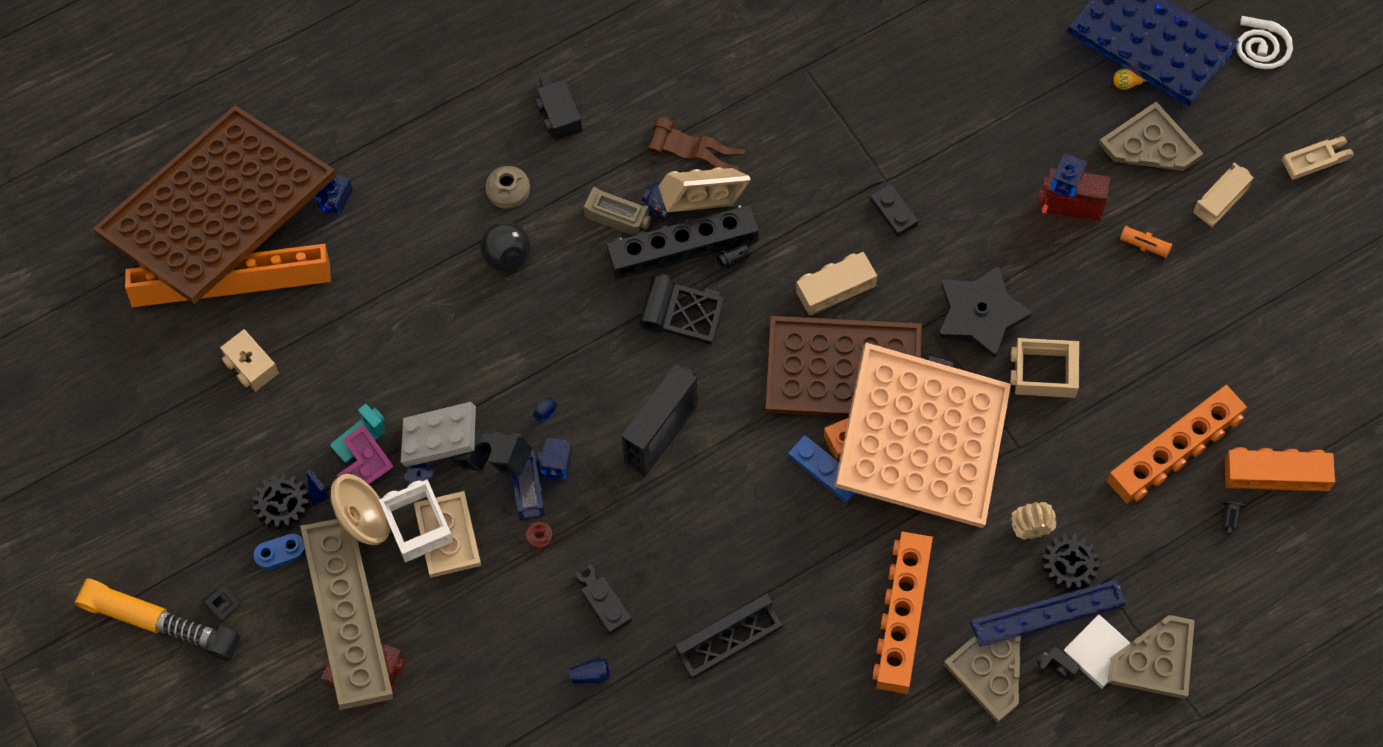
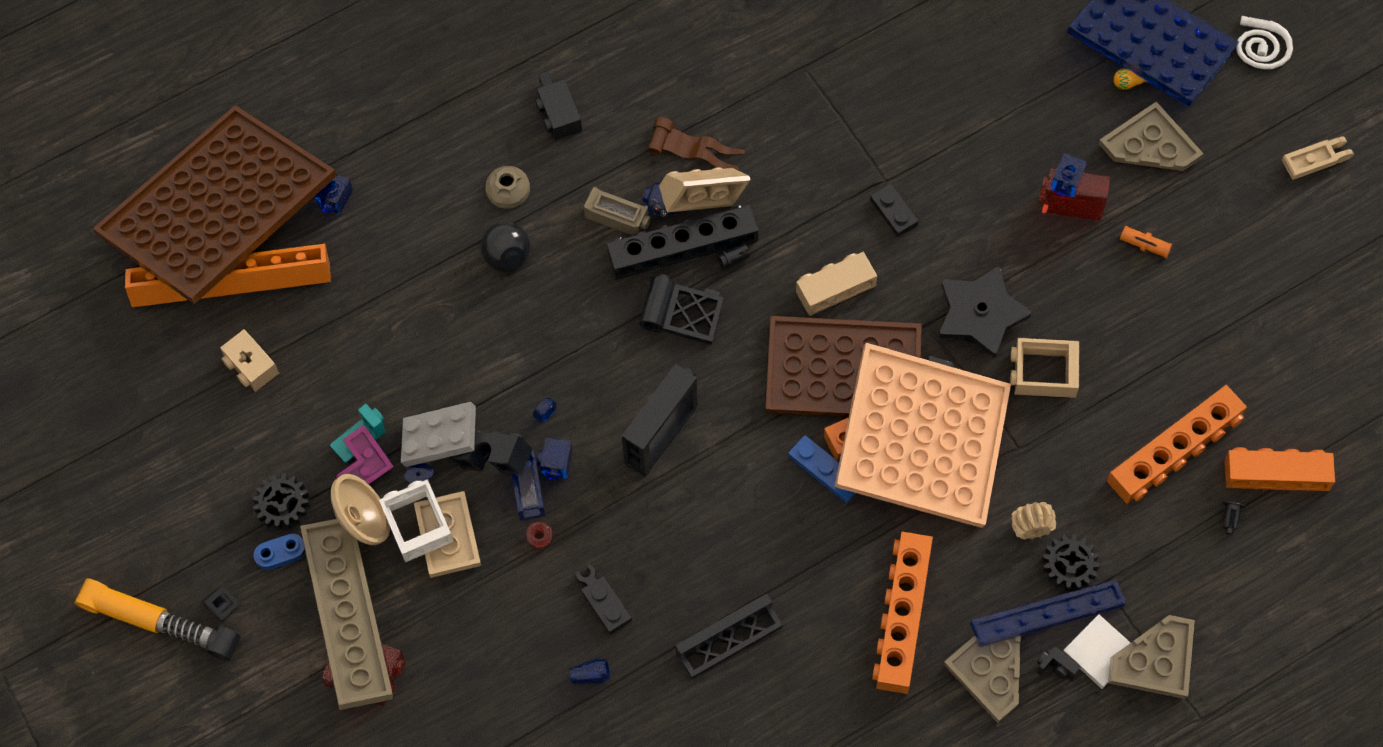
(317, 489): clear blue slope -> none
(1223, 195): tan window -> none

